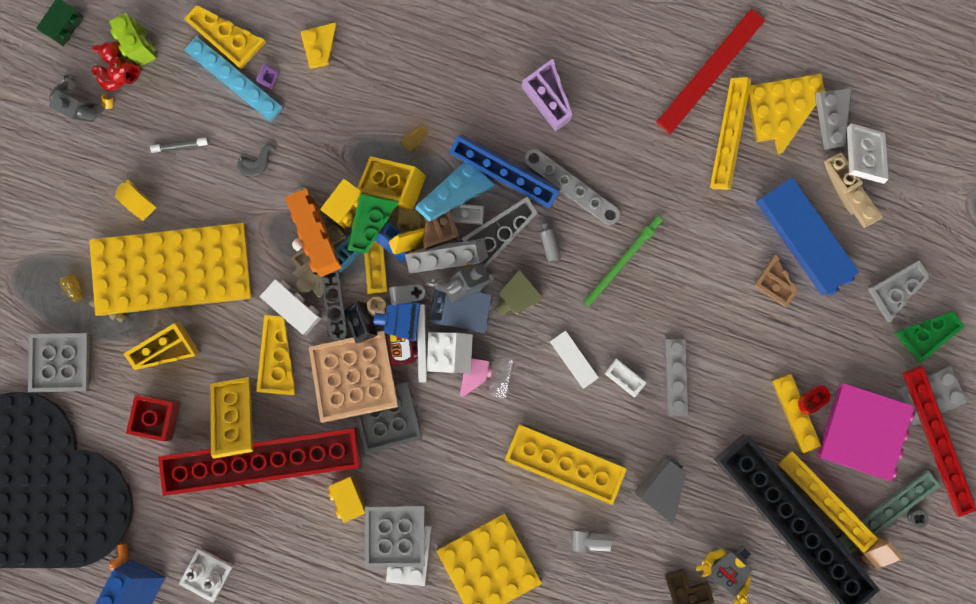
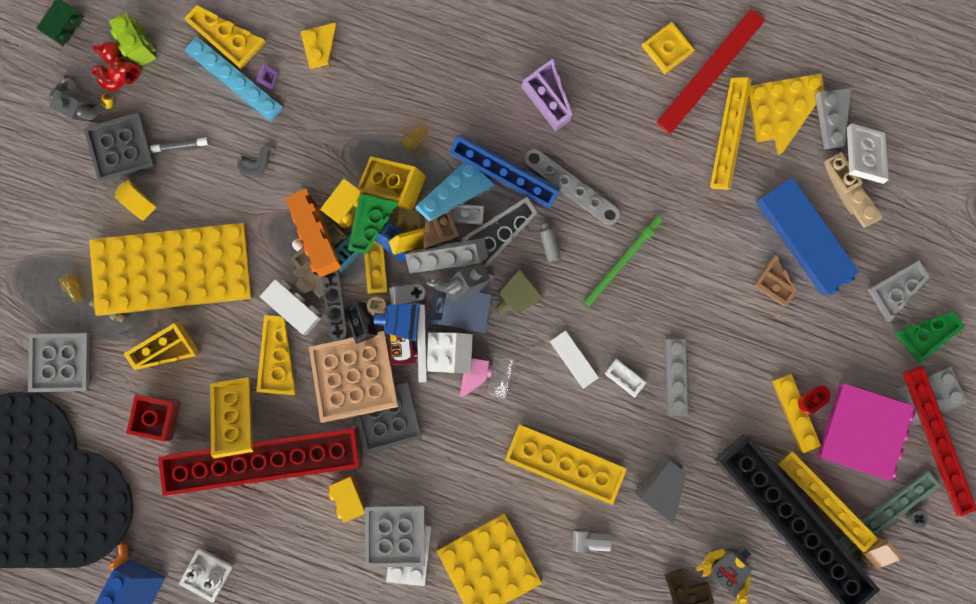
(119, 147): none -> dark grey plate
(668, 47): none -> yellow tile

